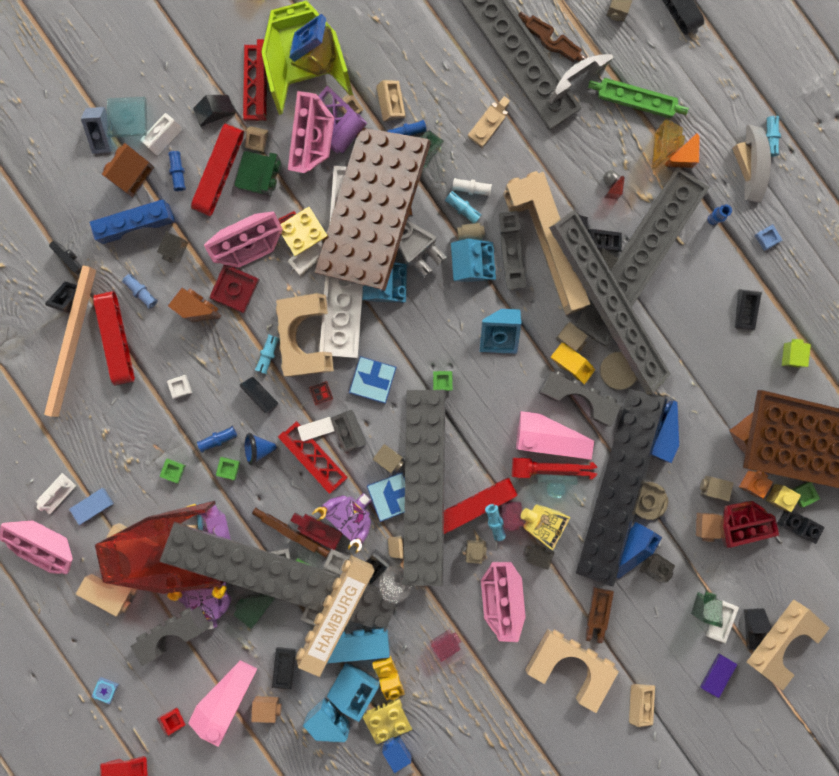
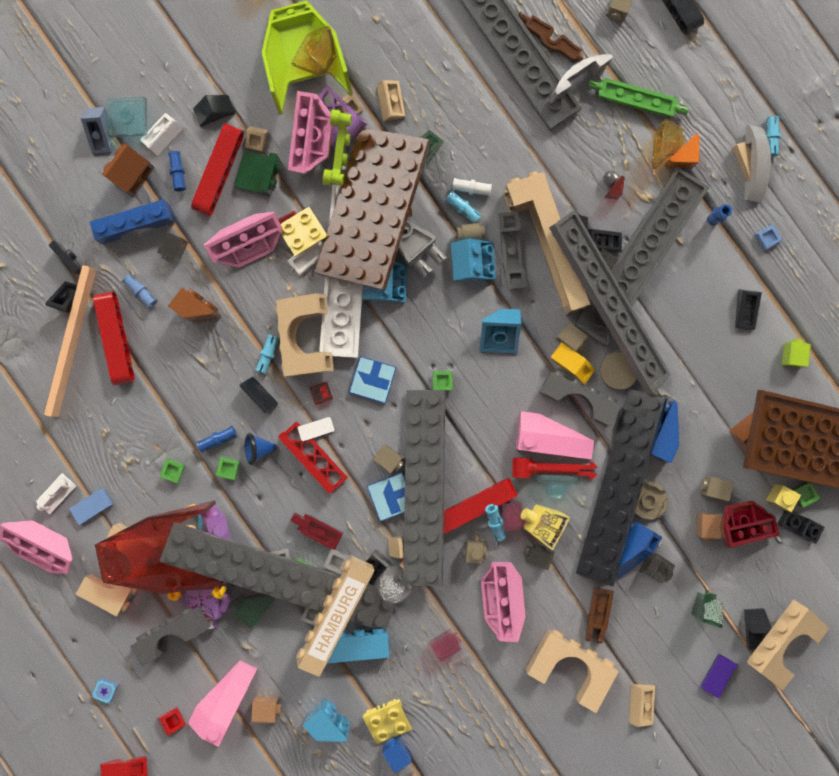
(179, 387): white tile -> none
(234, 288): dark red tile -> none
(259, 82): red fence -> none
(283, 668): black plate -> none
(295, 536): reddish brown piece -> none
(307, 37): blue tile -> none
(342, 121): none -> lime plate
(348, 431): dark grey slope -> none
(348, 517): medium lavender torso -> none
(353, 691): dark azure slope -> none
(388, 678): yellow slope -> none
(410, 129): blue pin -> none
(489, 122): tan hinge -> none
(729, 615): white tile -> none
(756, 483): orange brick -> none

